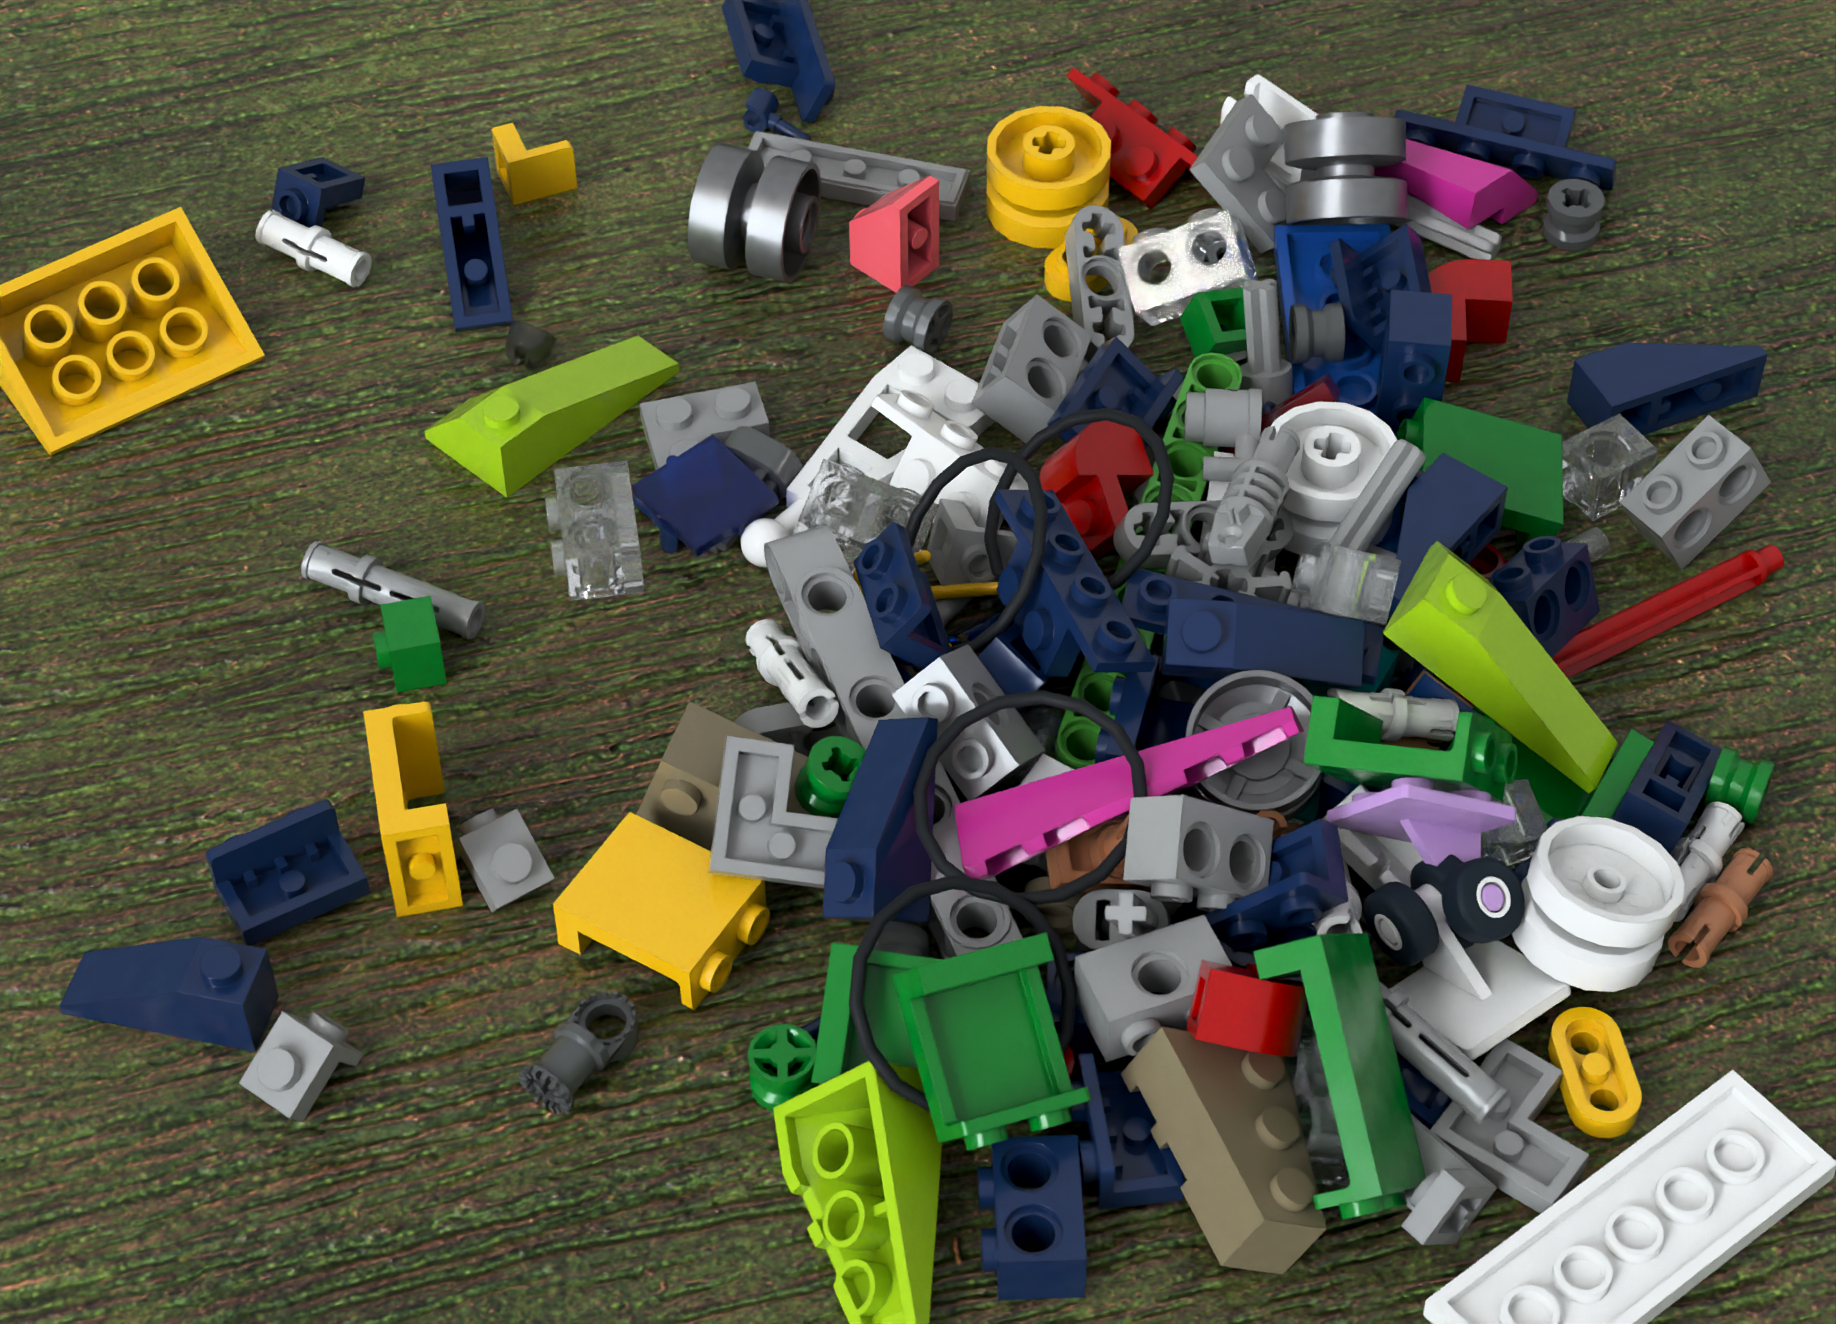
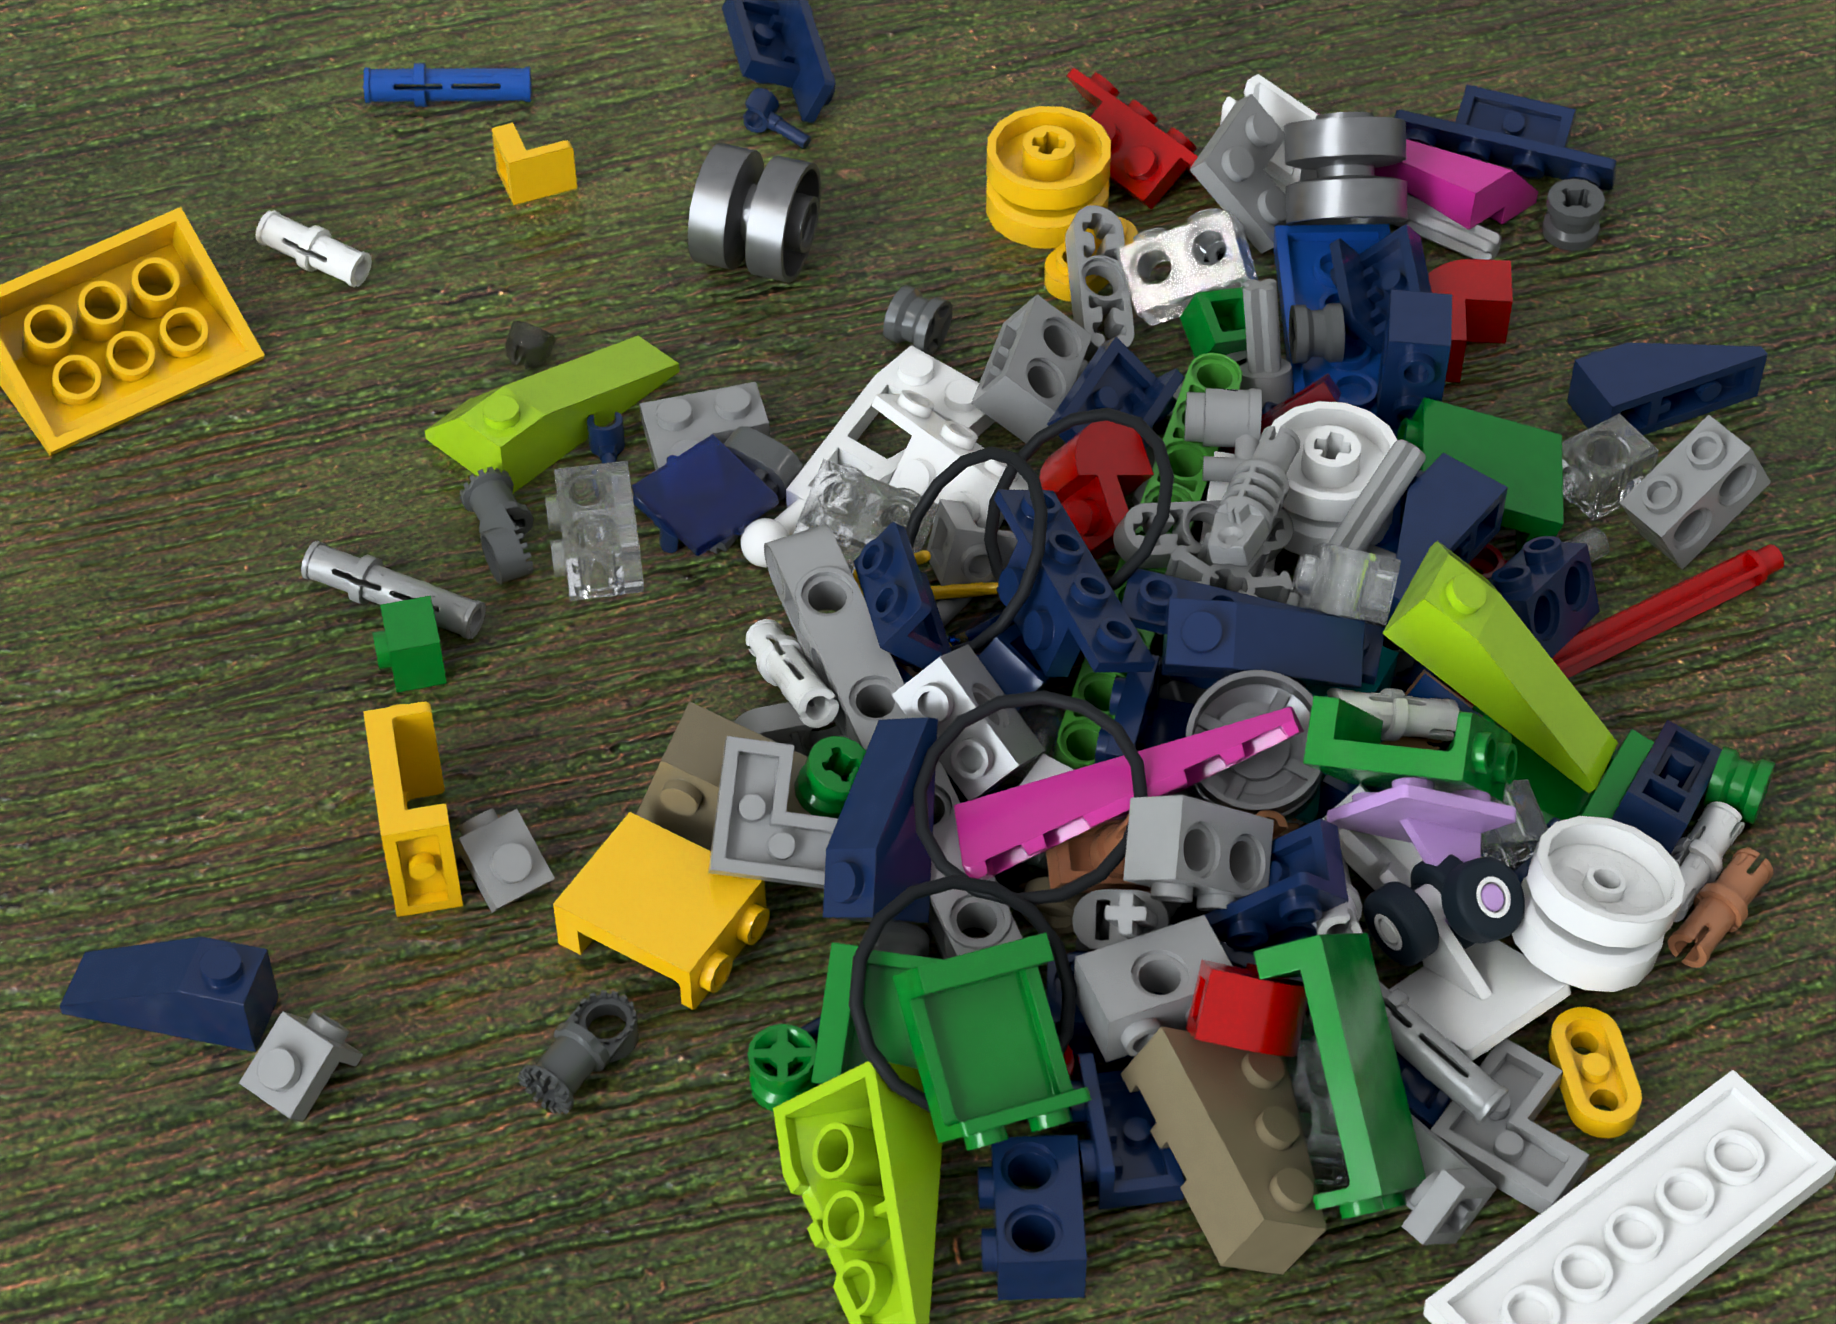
(286, 872): dark blue bracket -> none
(312, 187): dark blue bracket -> none
(382, 87): none -> blue pin
(471, 244): dark blue slope -> none
(501, 523): none -> dark grey connector
(606, 441): none -> dark blue hand
(866, 175): light grey tile -> none
(898, 235): coral slope -> none

